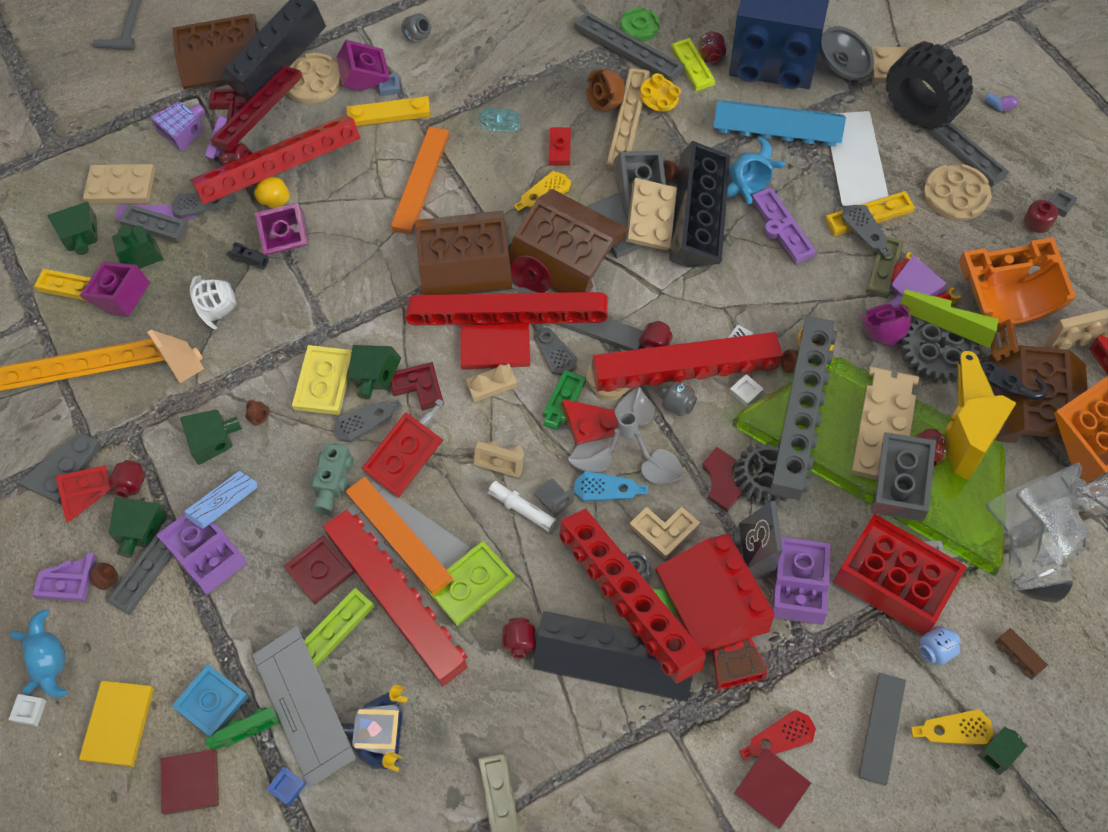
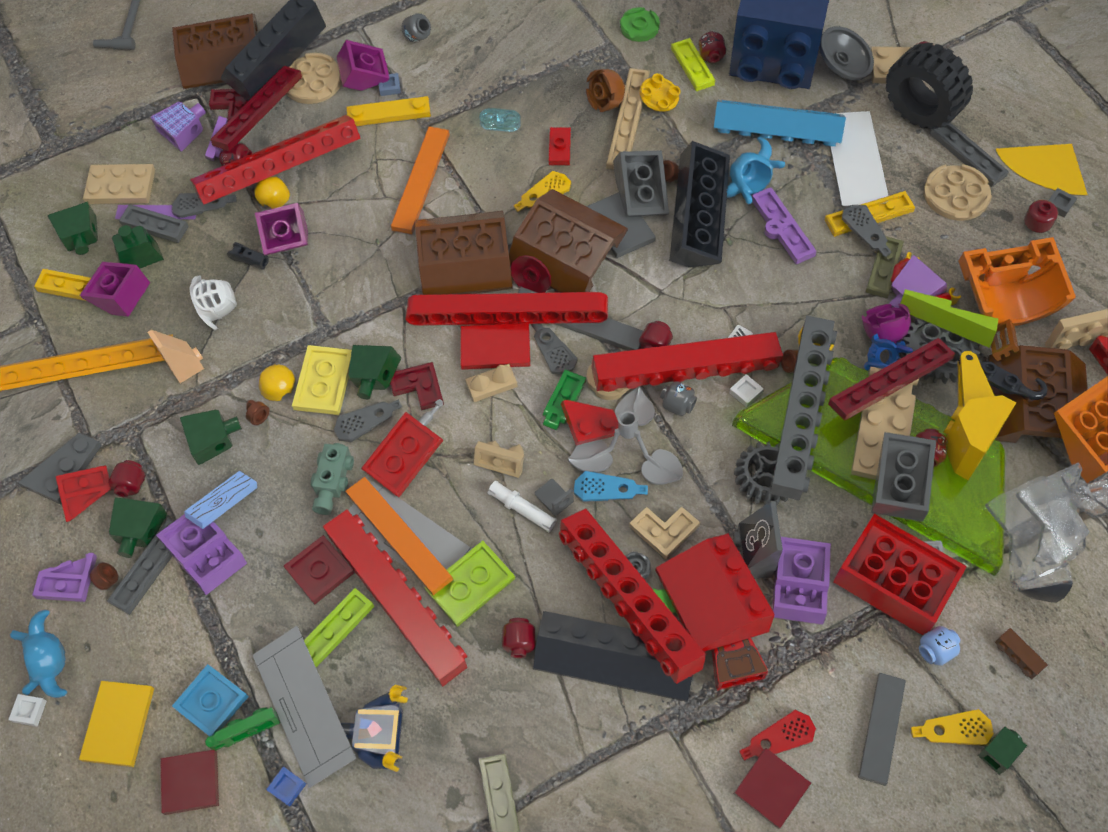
(276, 382): none -> yellow hair
(628, 46): dark grey plate -> none
(651, 214): tan plate -> none
(719, 468): dark red tile -> none
(878, 346): none -> blue piece
(891, 379): none -> dark red plate
(1002, 103): arm -> none
(1047, 166): none -> yellow sticker

